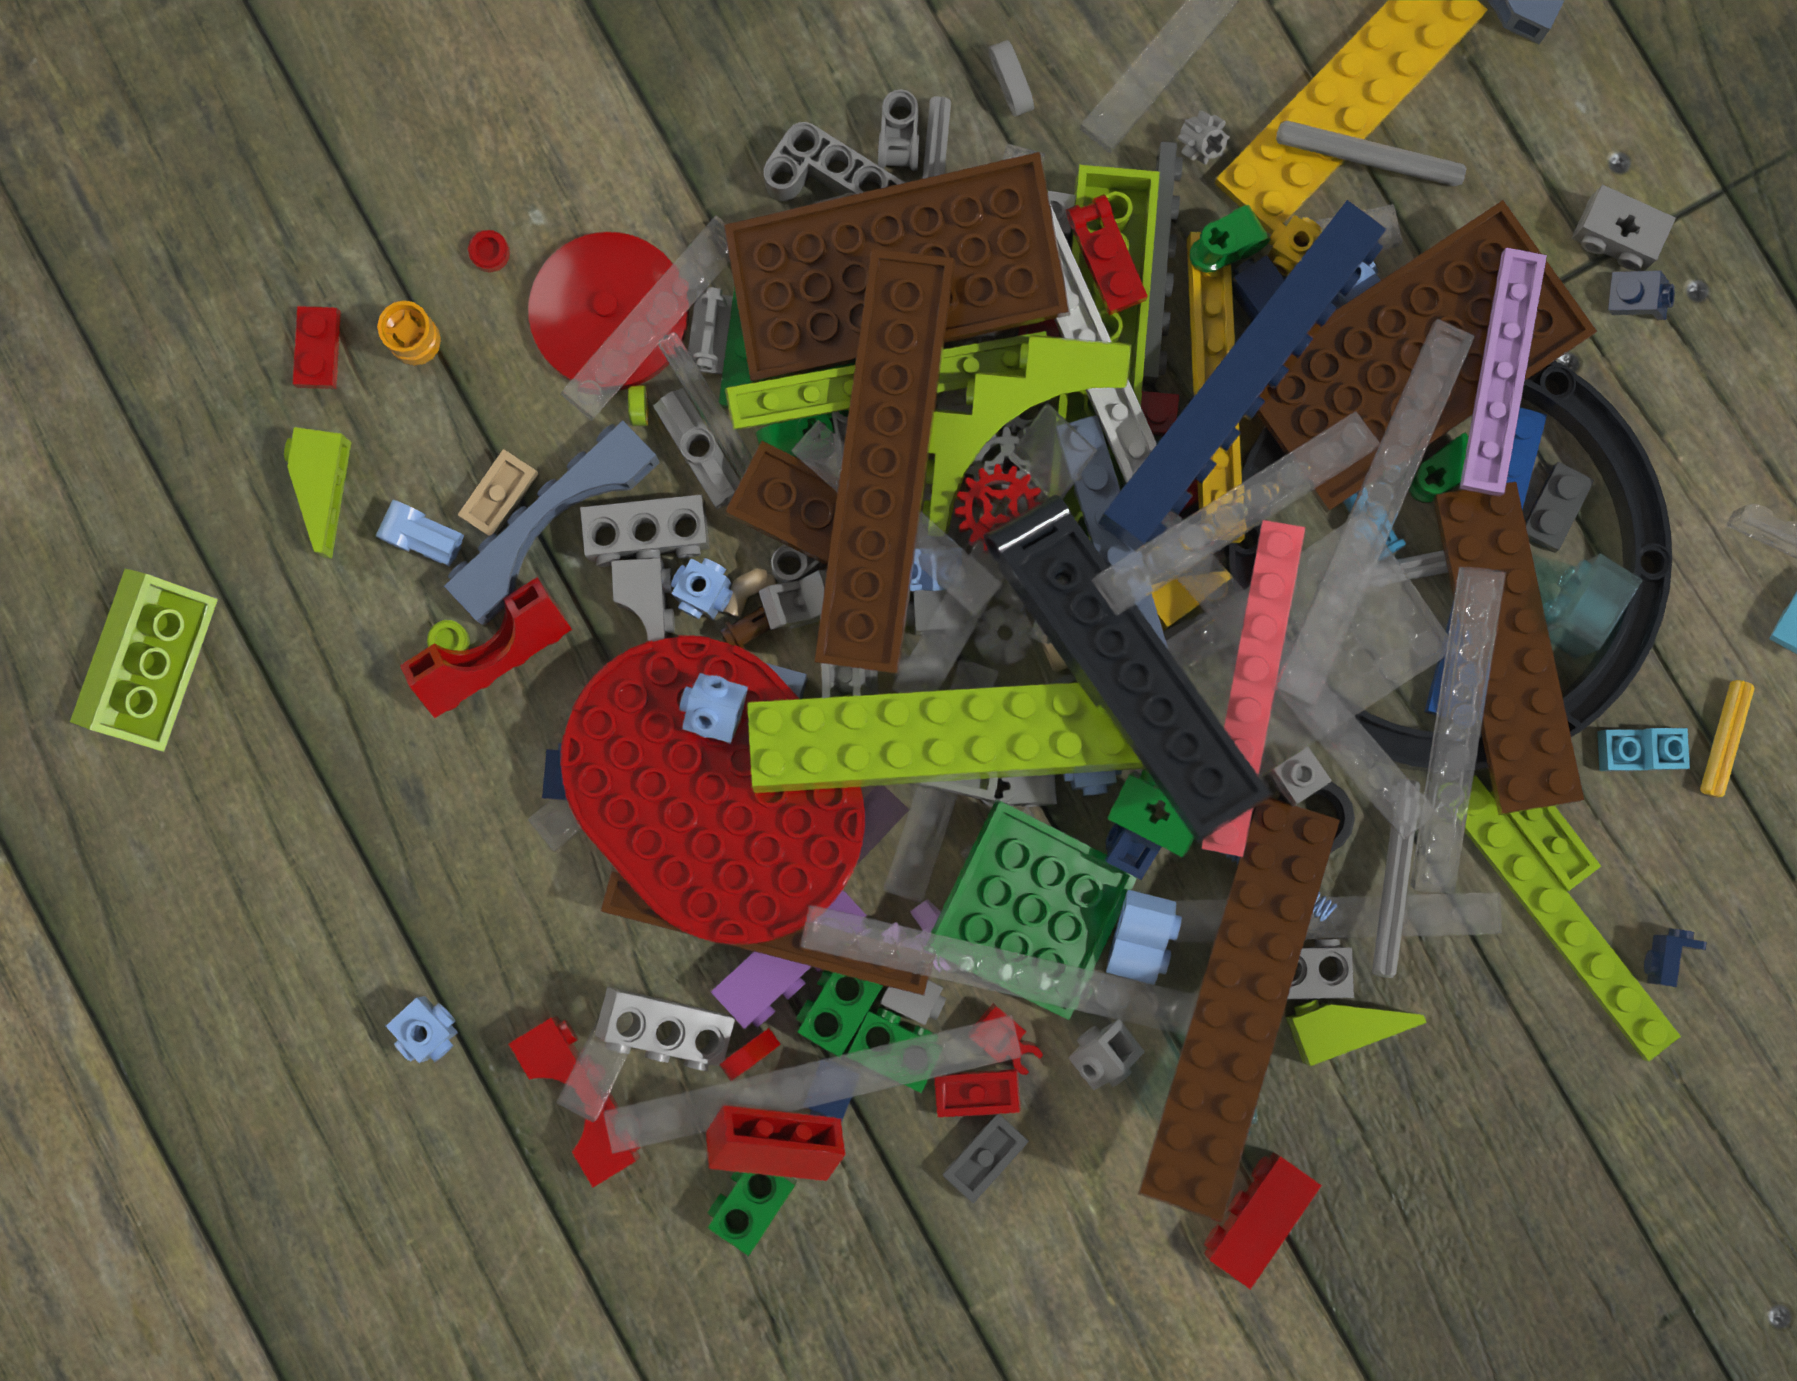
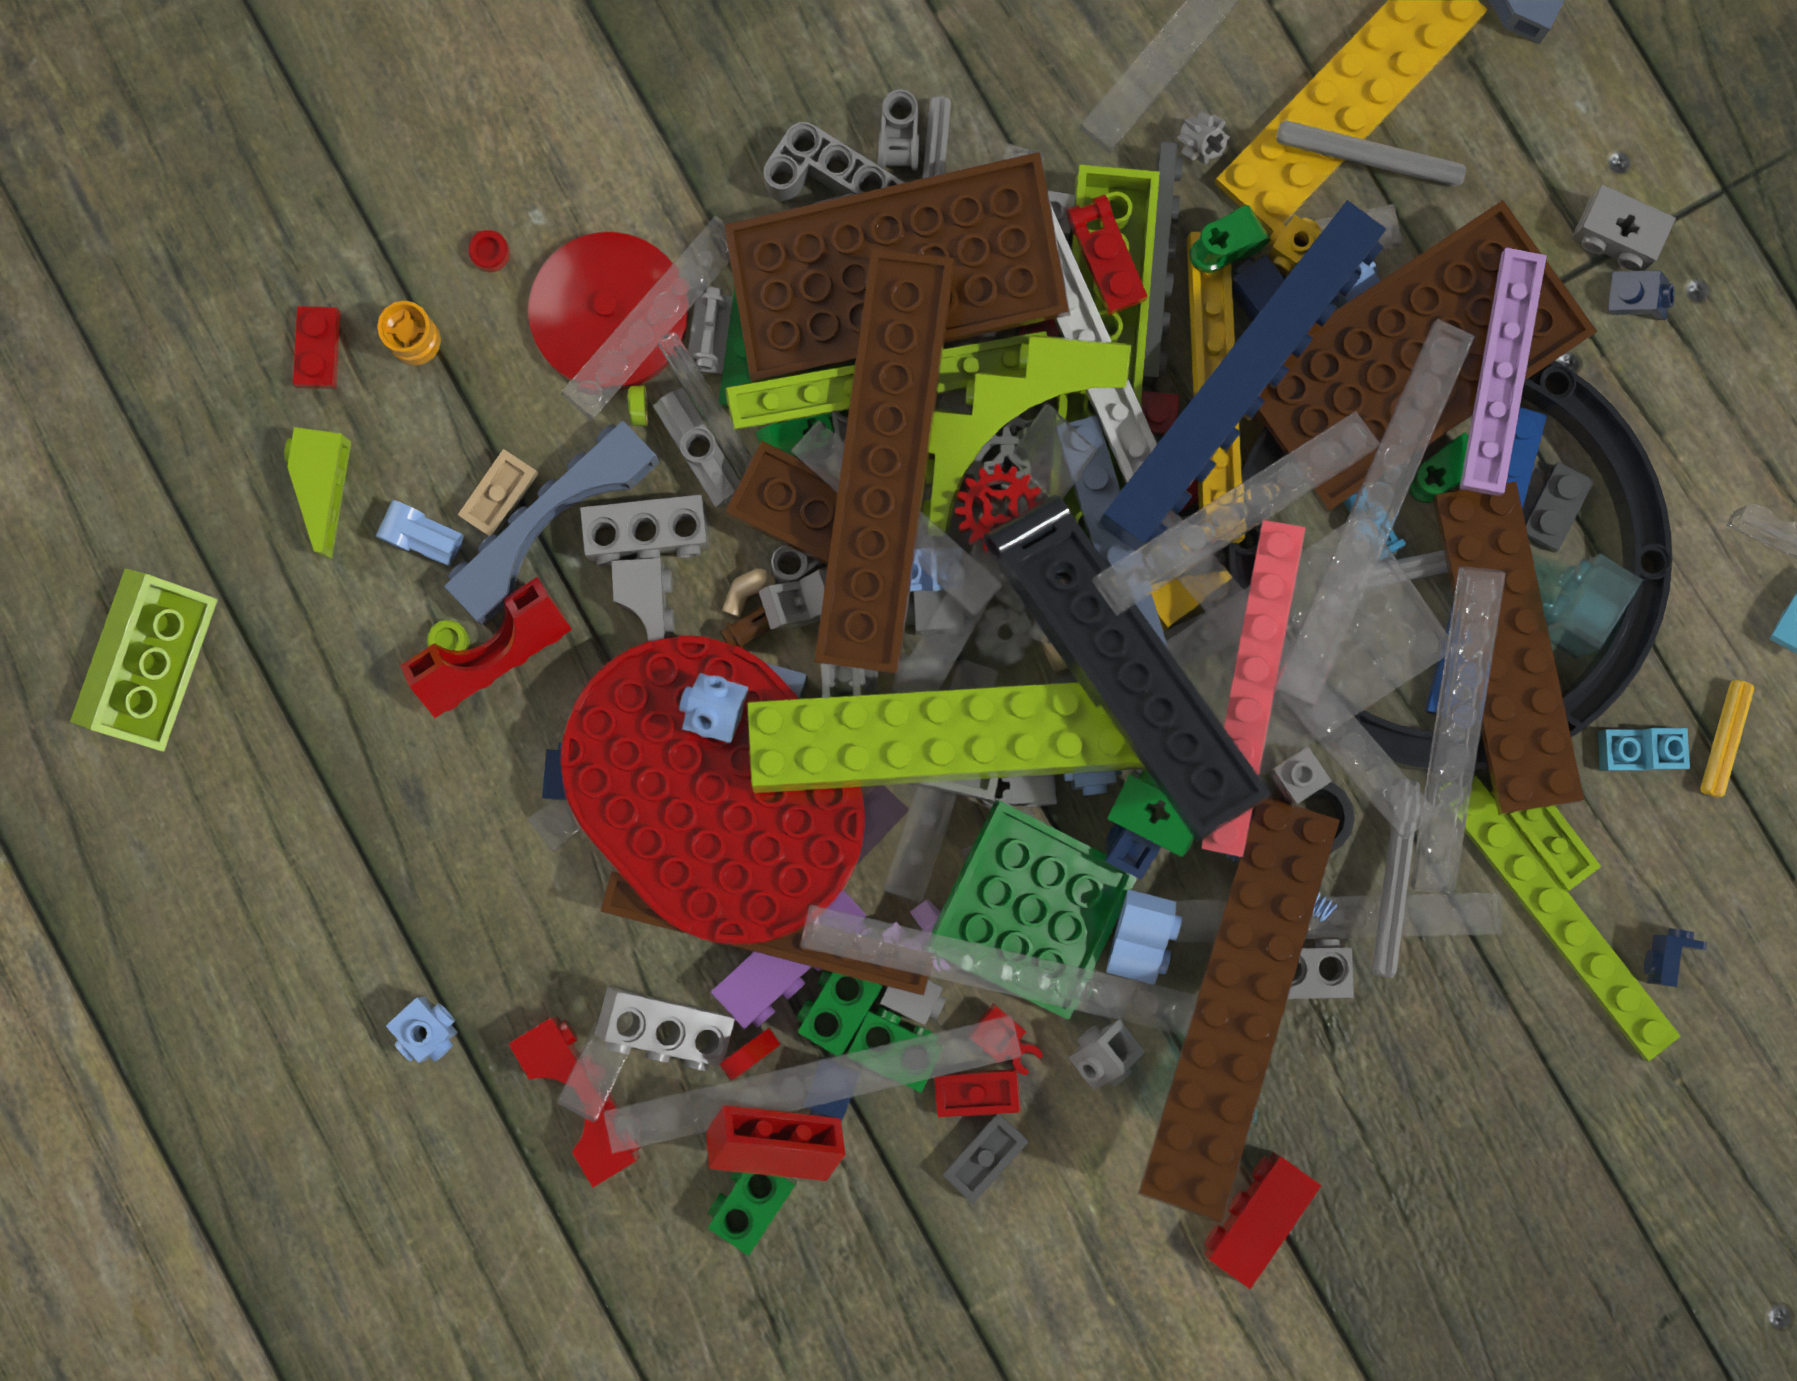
(710, 600): light blue brick -> none
(1011, 78): light grey beam -> none
(1335, 1029): lime slope -> none

